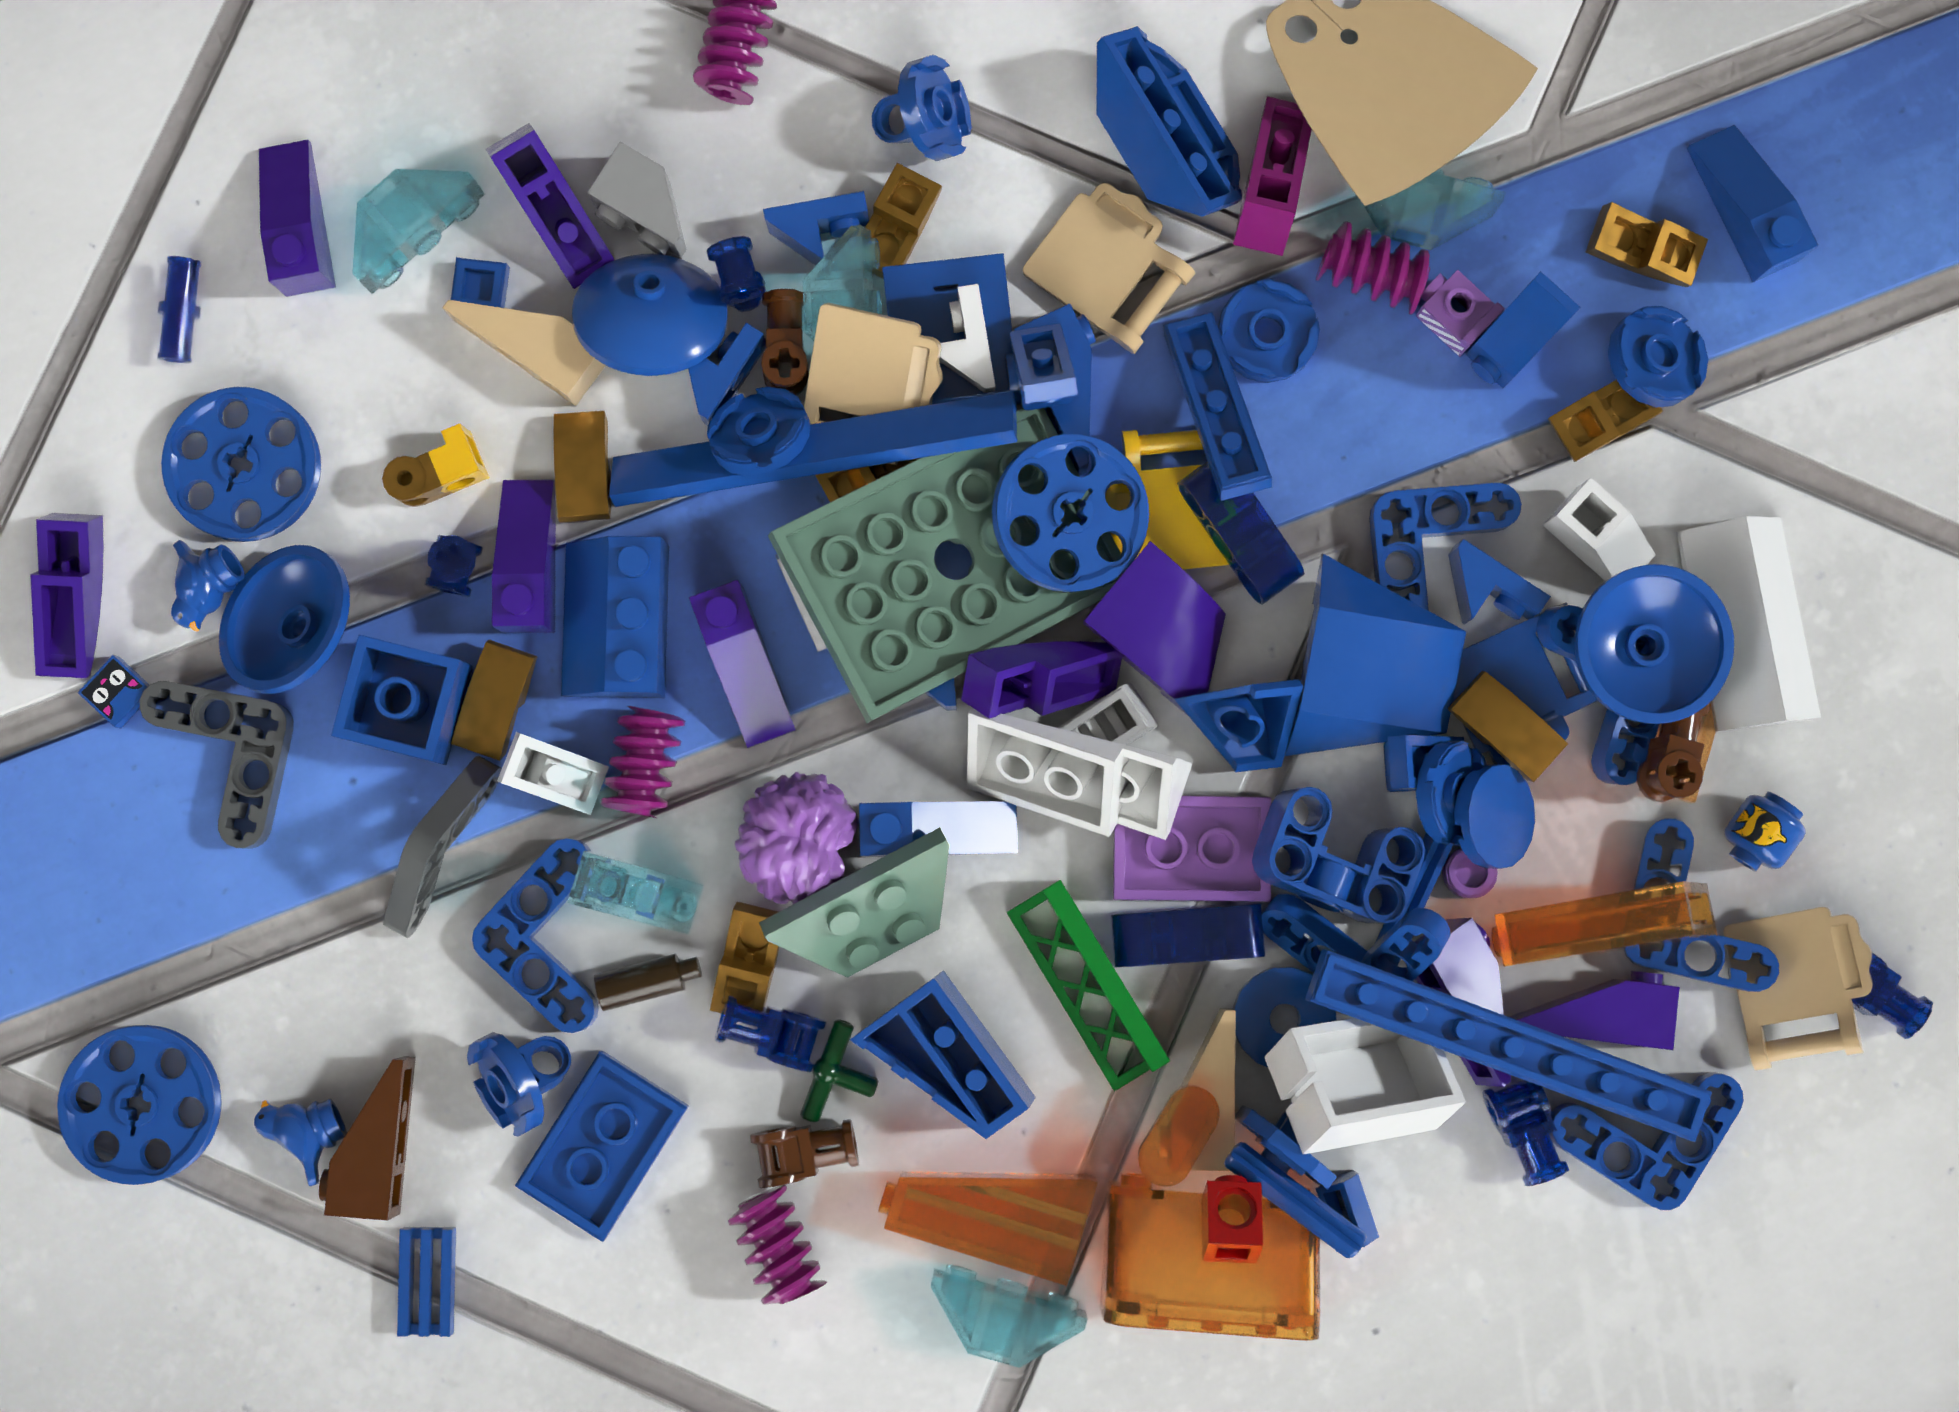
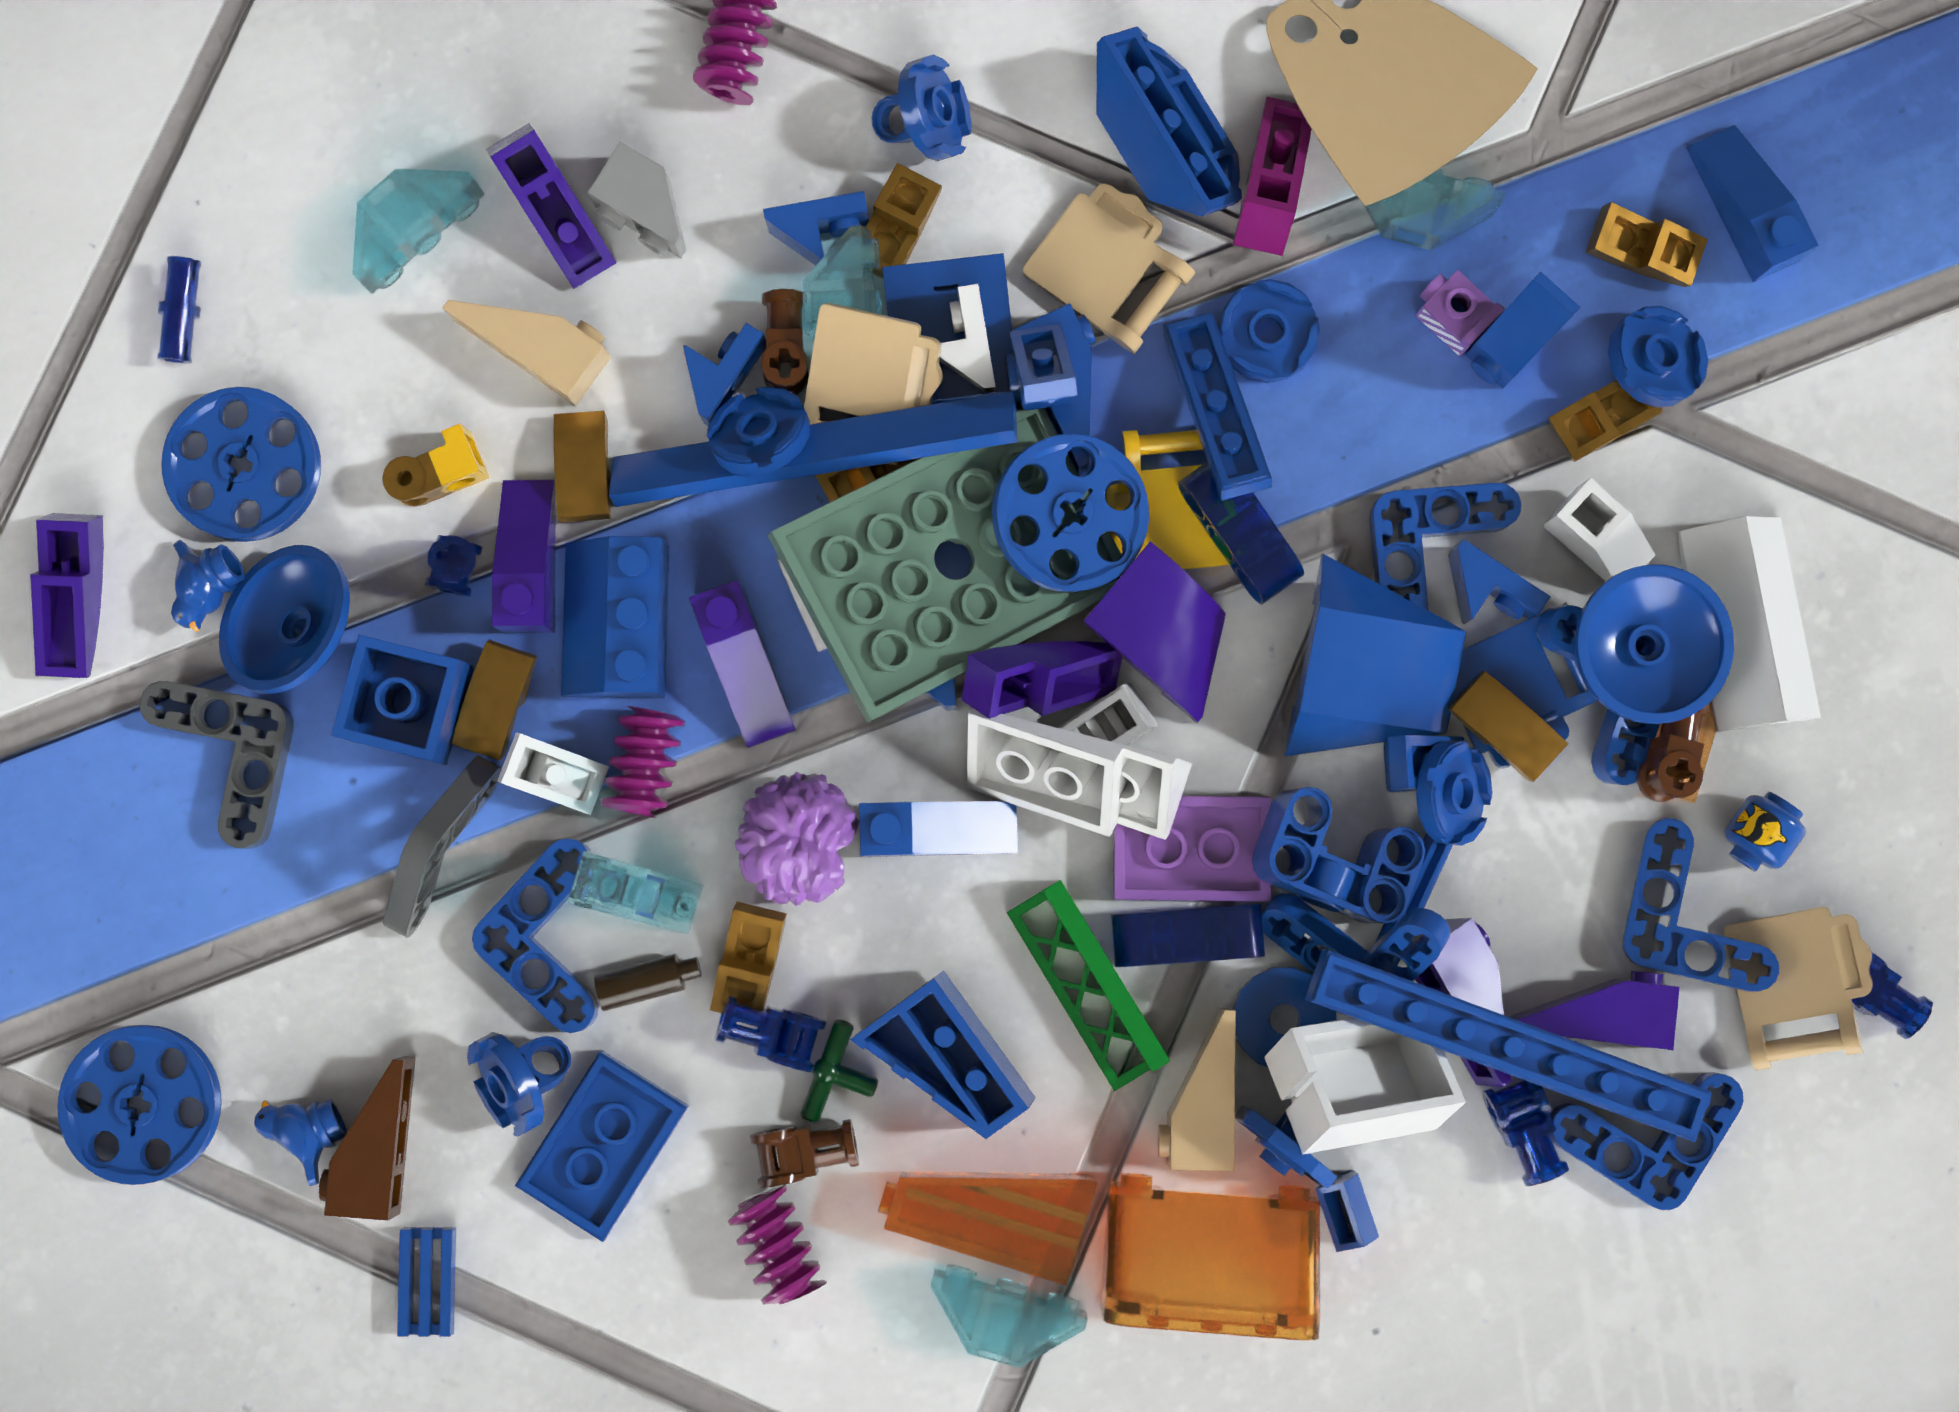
(115, 691): tile -> none
(293, 220): dark purple slope -> none
(480, 282): blue tile -> none
(649, 314): blue dish -> none
(740, 282): clear blue connector -> none
(868, 910): sand green wing -> none
(1178, 1135): clear orange tile -> none
(1232, 1242): red brick -> none
(1247, 722): blue slope -> none
(1296, 1200): blue axle -> none
(1375, 266): magenta piece -> none
(1467, 878): medium lavender tile -> none
(1495, 816): blue tile -> none
(1604, 924): clear orange slope -> none

